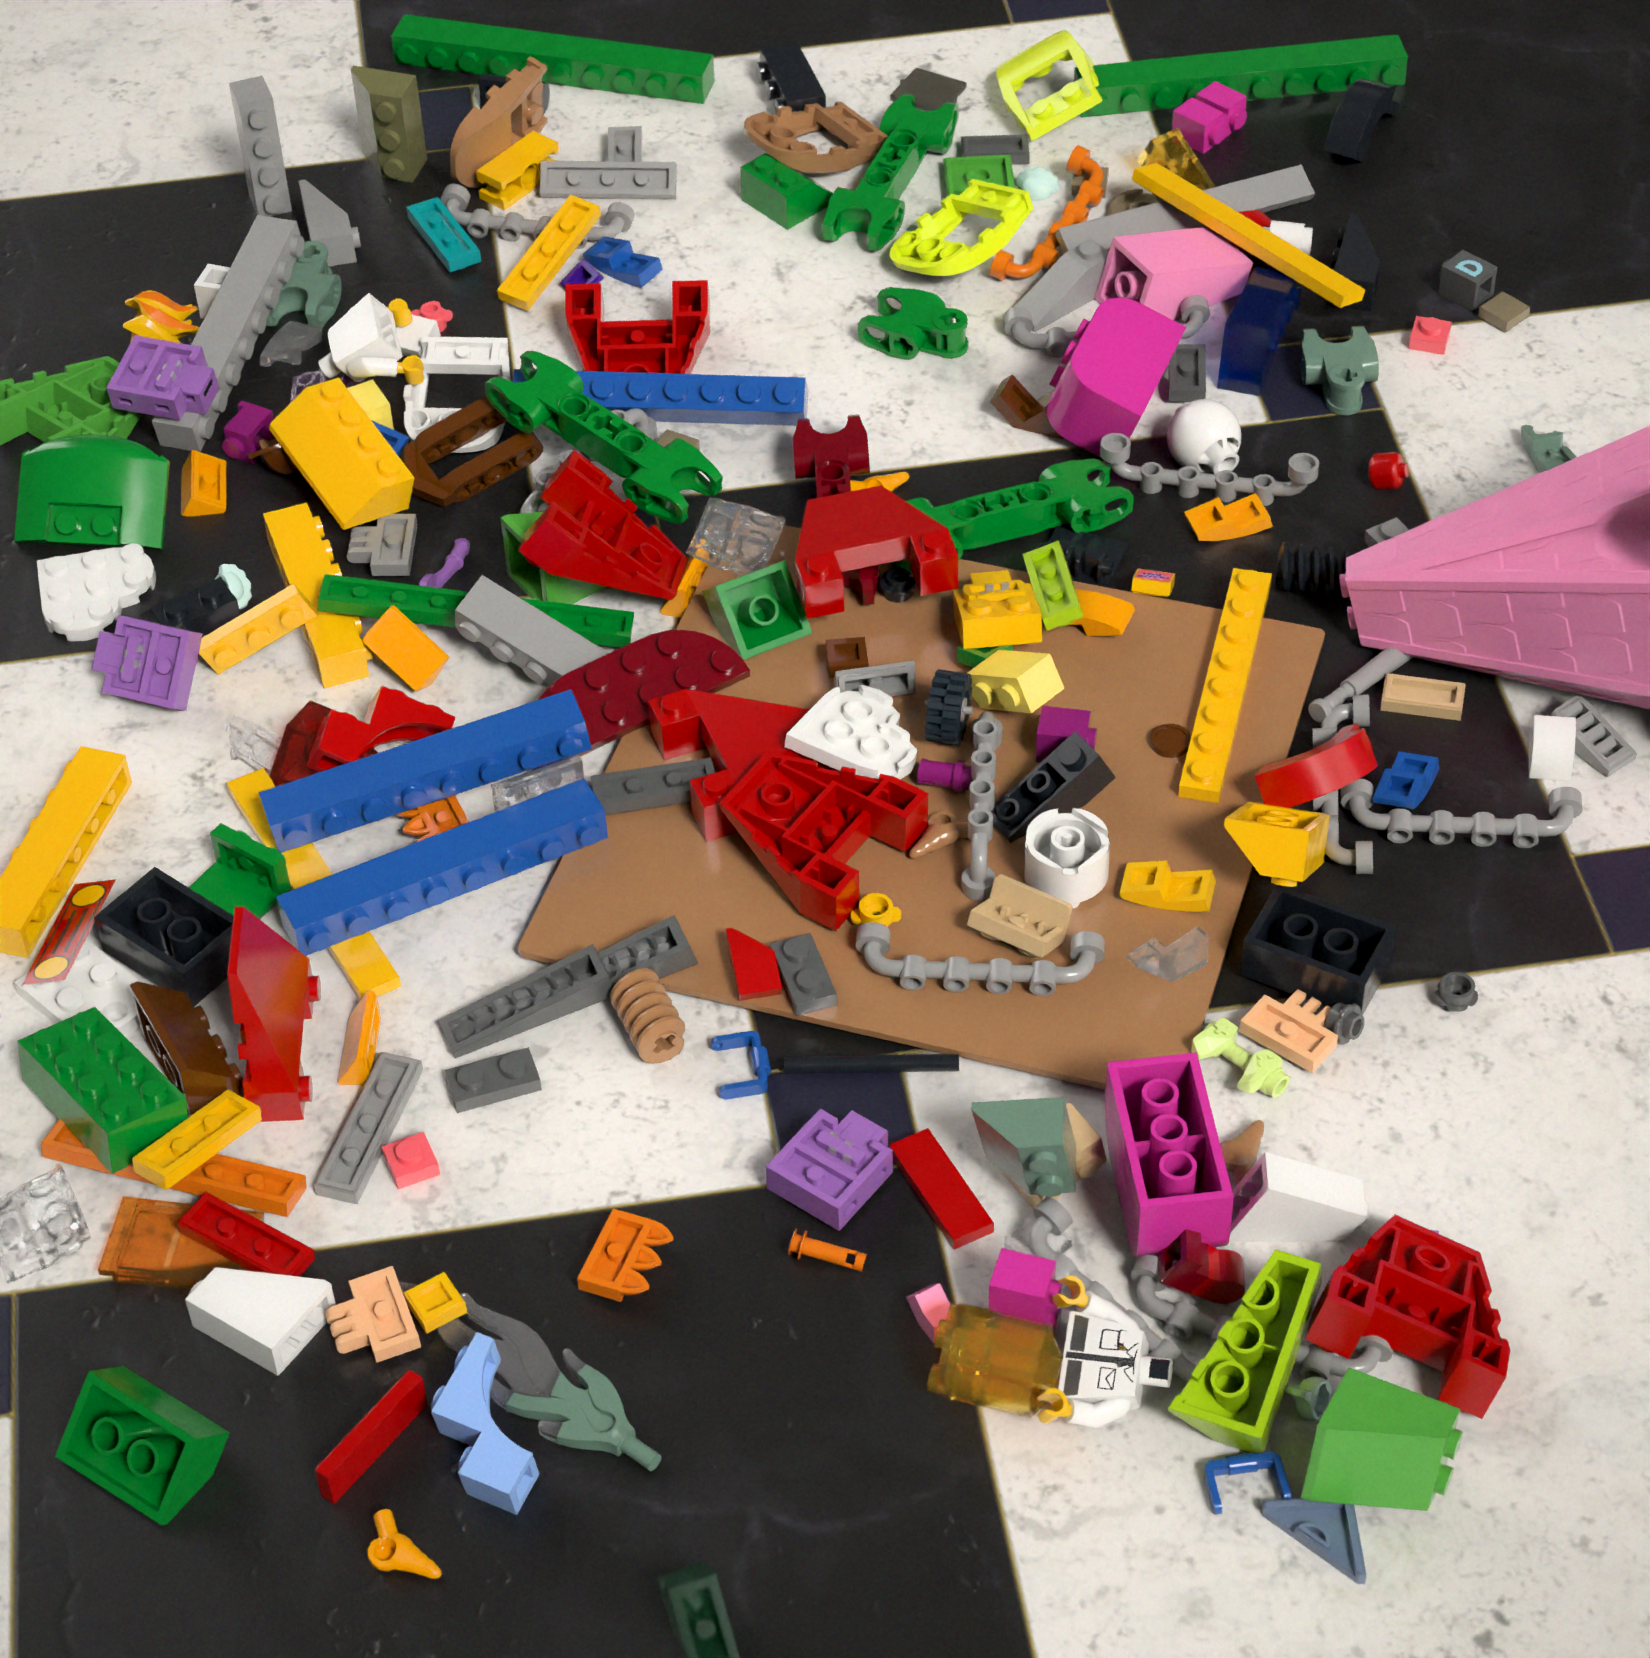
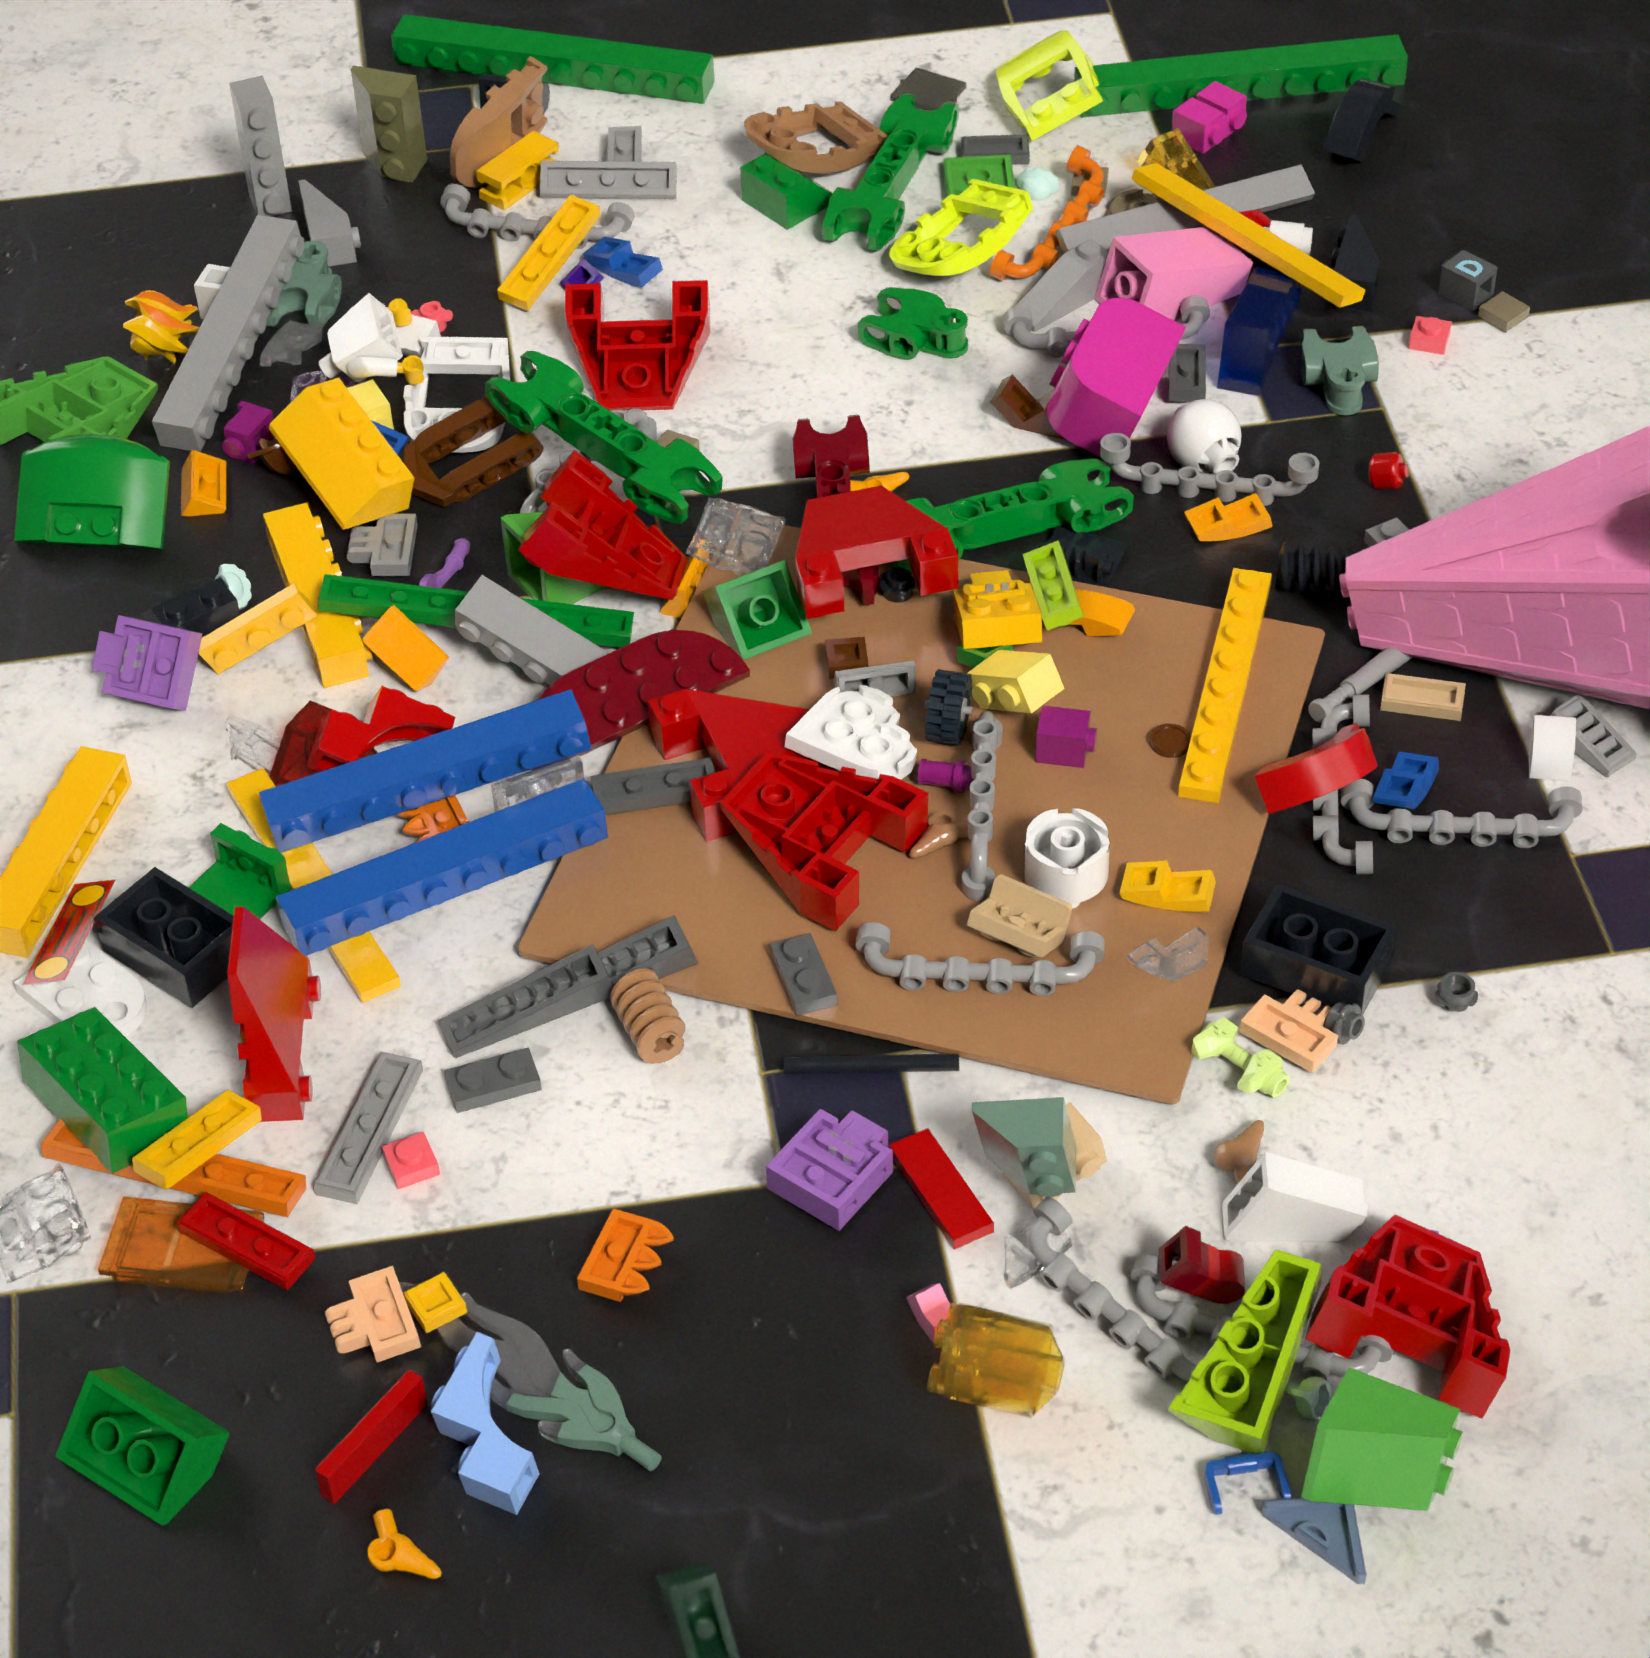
(91, 588): white plate -> none
(163, 379): medium lavender piece -> none
(183, 1046): reddish brown slope -> none
(260, 1313): white slope -> none
(360, 1041): light orange slope -> none
(444, 234): teal plate -> none
(699, 396): blue brick -> none
(753, 966): red slope -> none
(759, 1060): blue piece -> none
(789, 77): black brick -> none
(825, 1251): orange piece -> none
(877, 909): yellow plate -> none
(1025, 1287): dark pink brick -> none
(1061, 782): black slope -> none
(1102, 1362): white torso -> none
(1153, 582): yellow tile -> none
(1166, 1153): dark pink brick -> none
(1280, 840): yellow slope -> none
(1545, 449): sand green slope -> none

